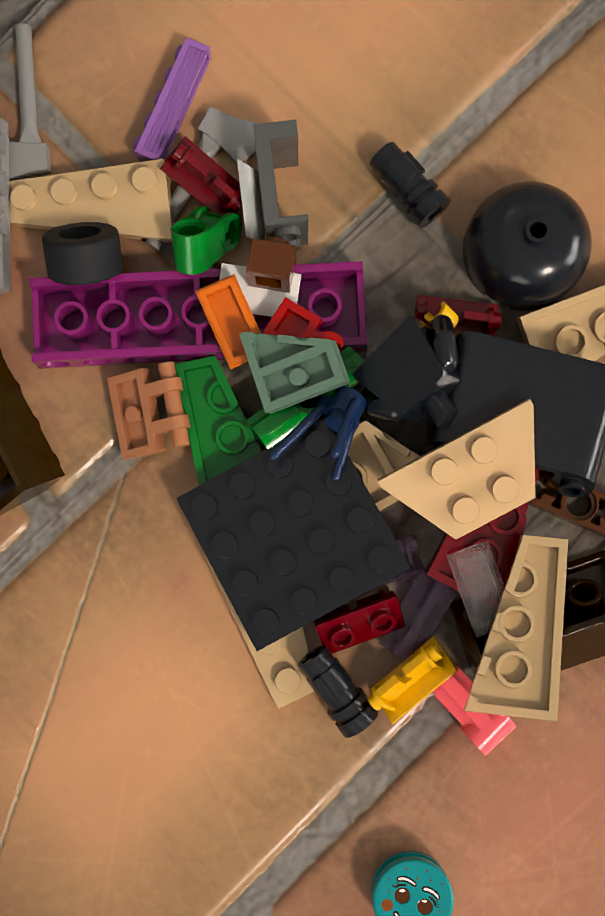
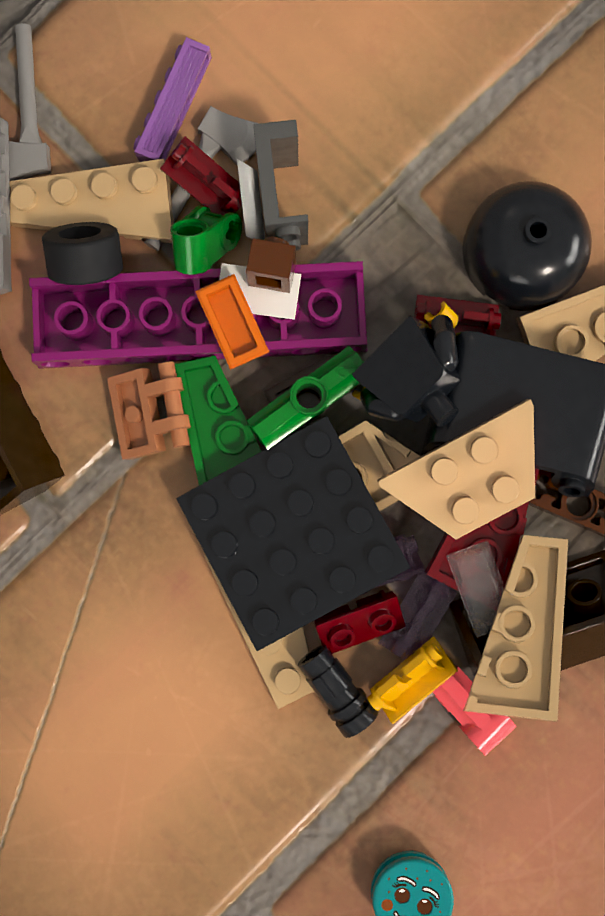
(292, 368): sand green wing -> none
(299, 322): red plate -> none
(341, 415): dark blue plant -> none
(406, 181): black axle -> none

